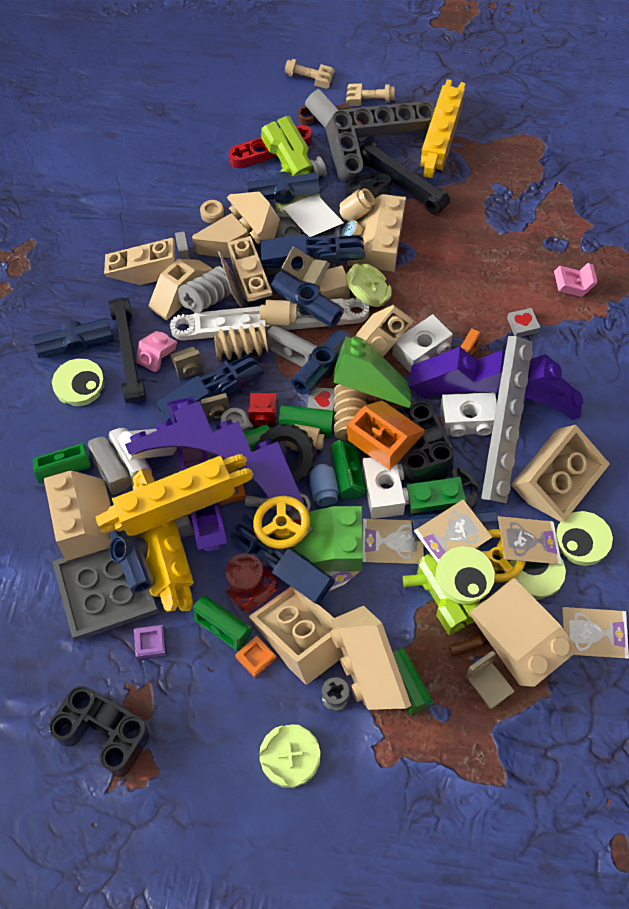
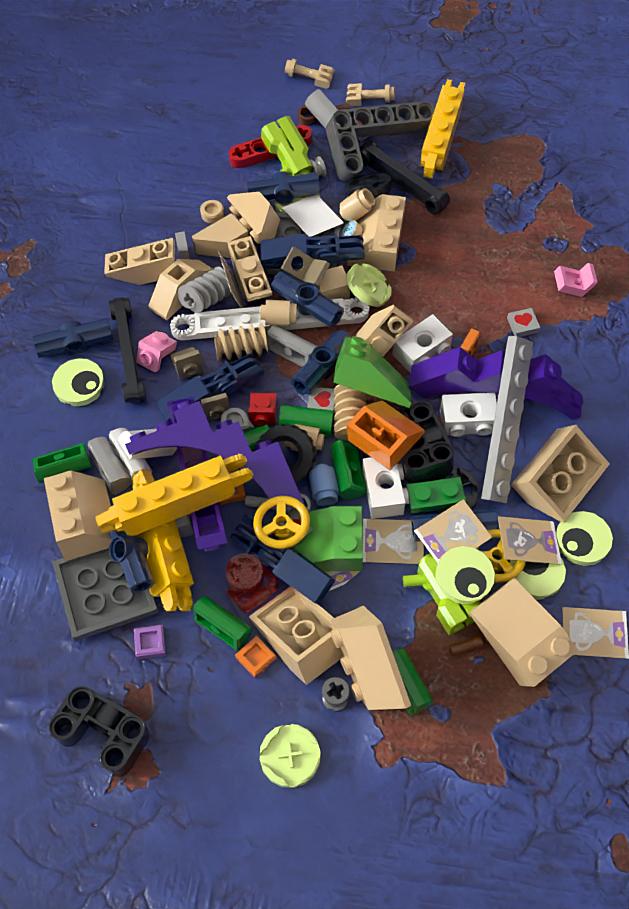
(488, 681): dark tan bracket -> none

